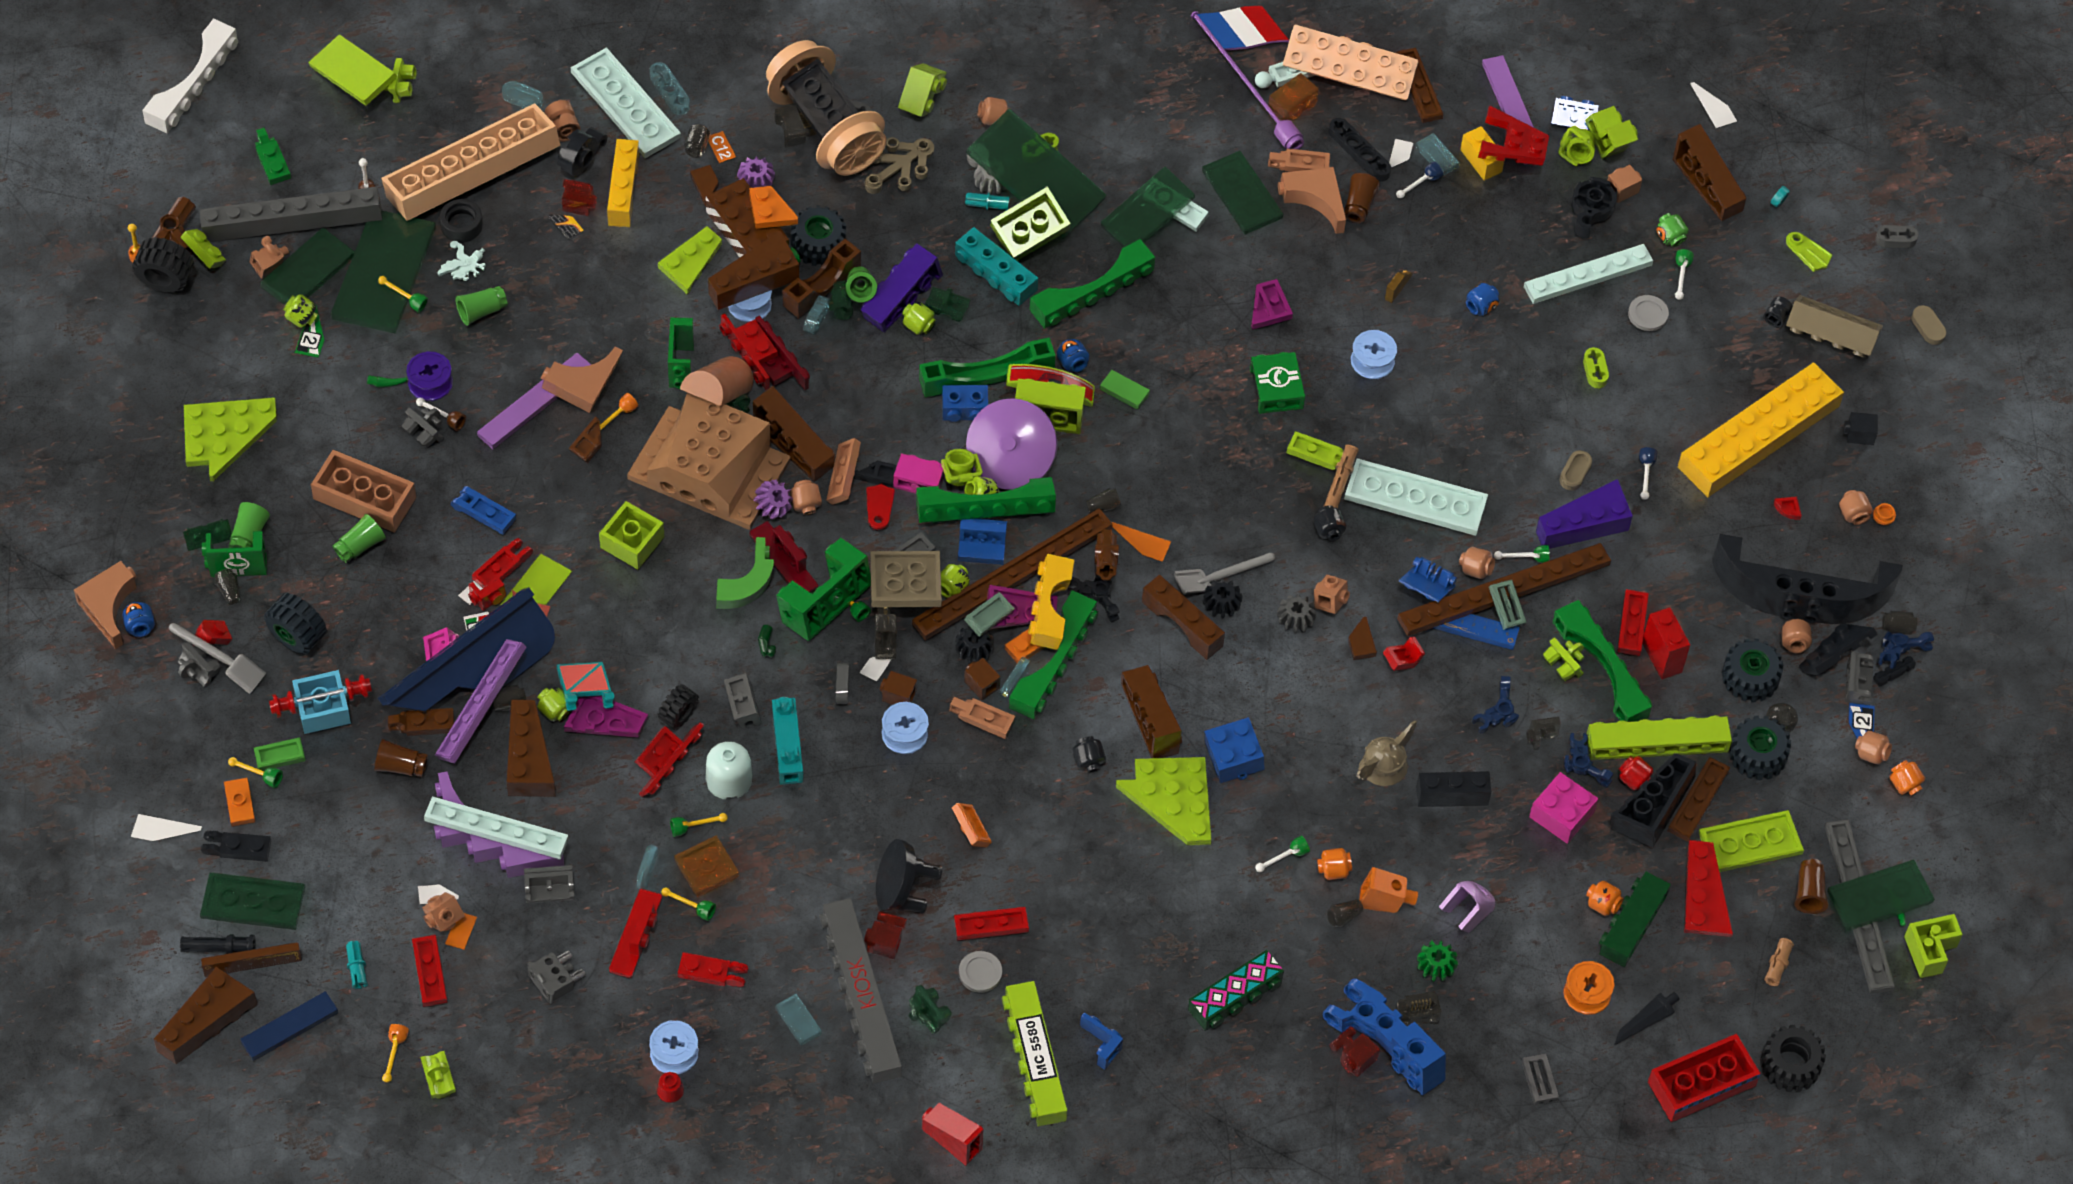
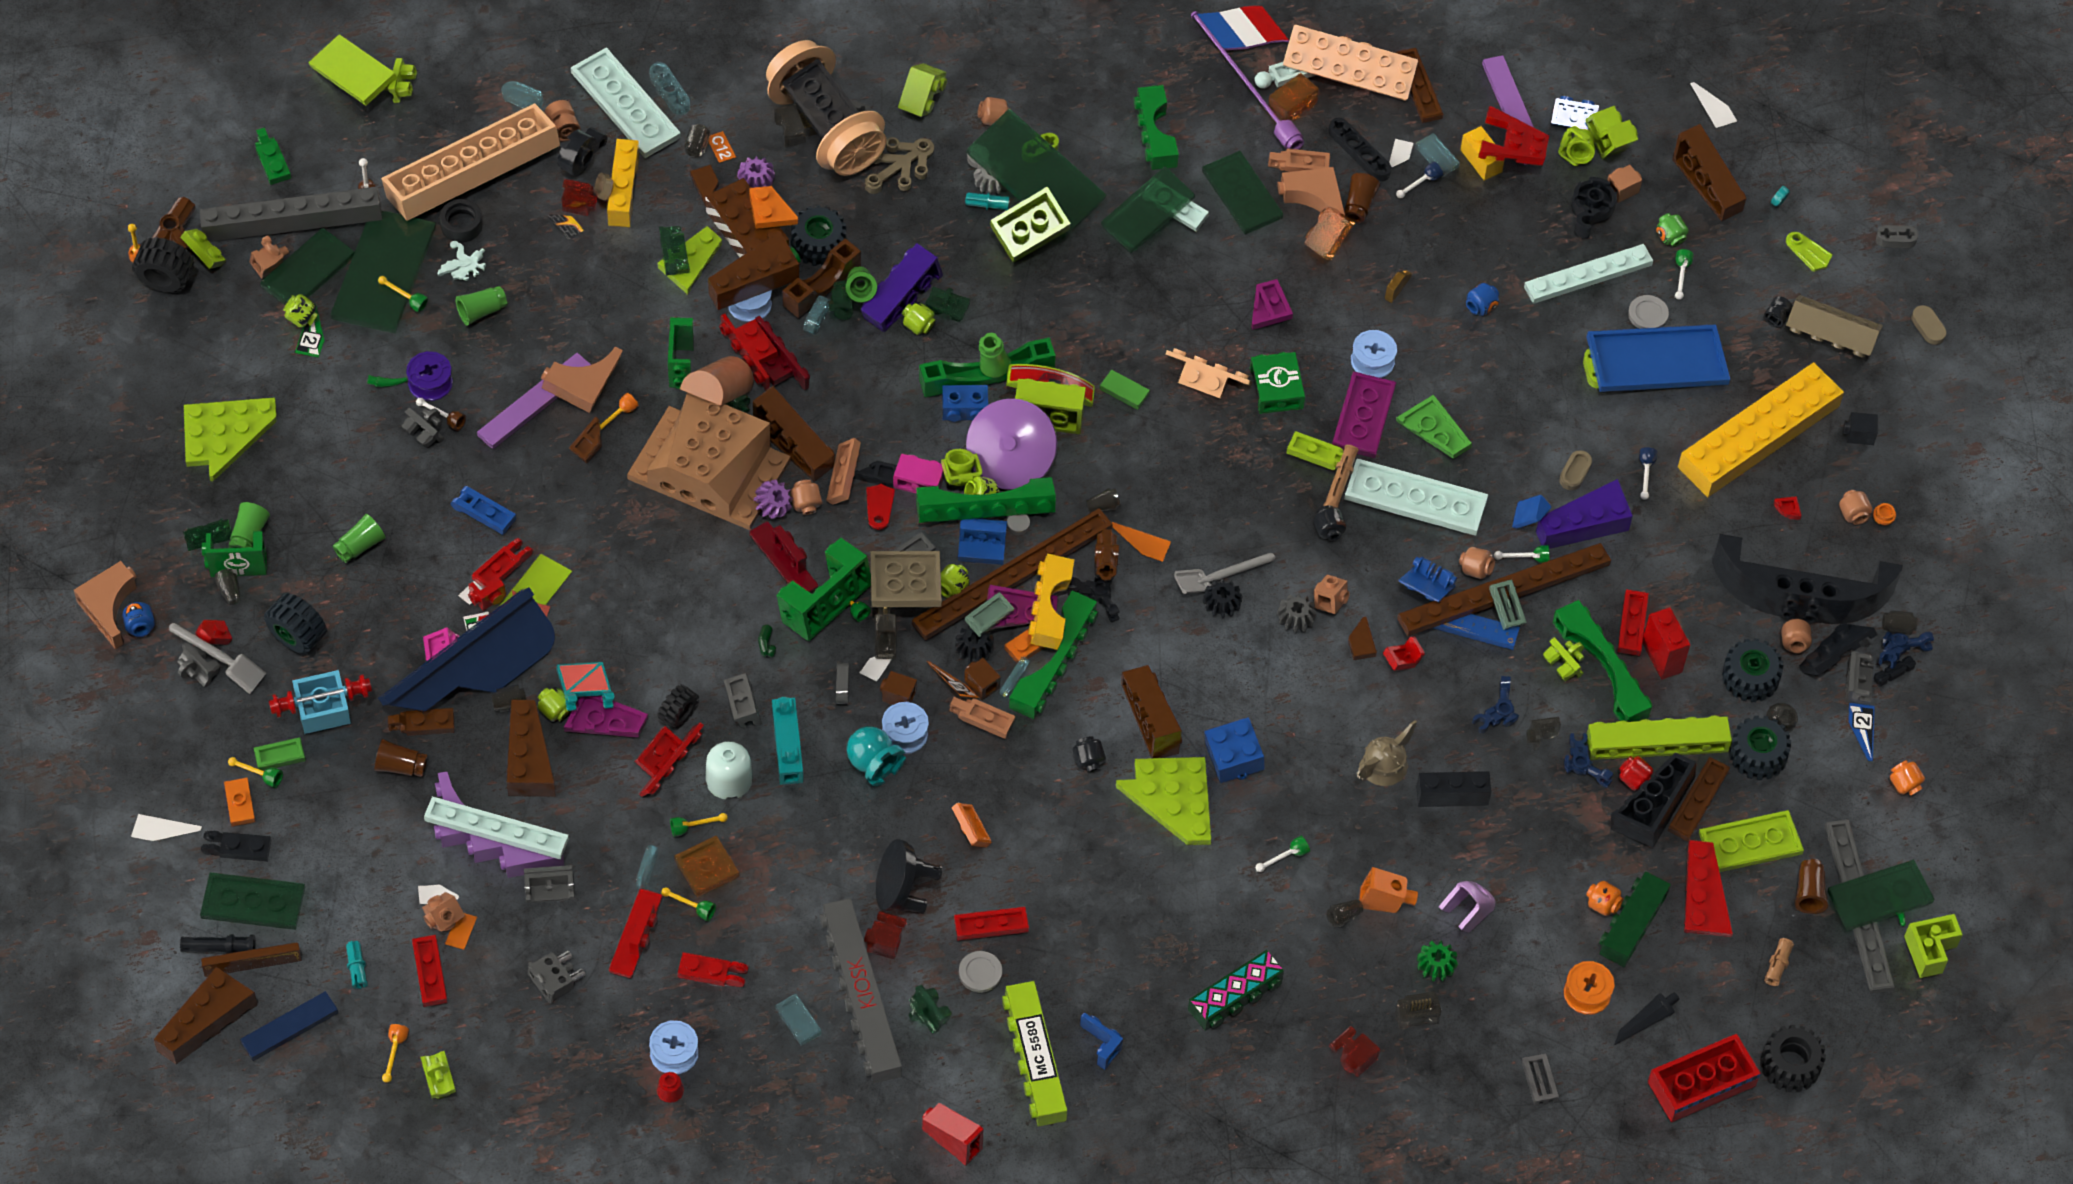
(167, 107): white arch -> none
(363, 490): nougat brick -> none
(480, 701): medium lavender tile -> none
(603, 186): none -> dark tan tile
(631, 535): lime brick -> none
(673, 250): none -> clear green hinge
(745, 590): bright green arch -> none
(873, 753): none -> teal tile
(961, 688): none -> sticker
(993, 357): none -> bright green plant
(996, 266): teal brick -> none
(1018, 524): none -> light grey tile
(1056, 304): green arch -> none
(1073, 355): blue head -> none
(1161, 148): none -> green arch
(1168, 601): reddish brown arch -> none
(1206, 378): none -> light nougat bracket
(1329, 232): none -> clear orange brick
(1335, 864): orange head -> none
(1364, 413): none -> magenta tile
(1411, 1048): blue brick -> none
(1435, 426): none -> bright green wing
(1530, 511): none -> blue slope
(1563, 807): dark pink brick -> none
(1658, 358): none -> blue tile
(1873, 747): nougat head -> none

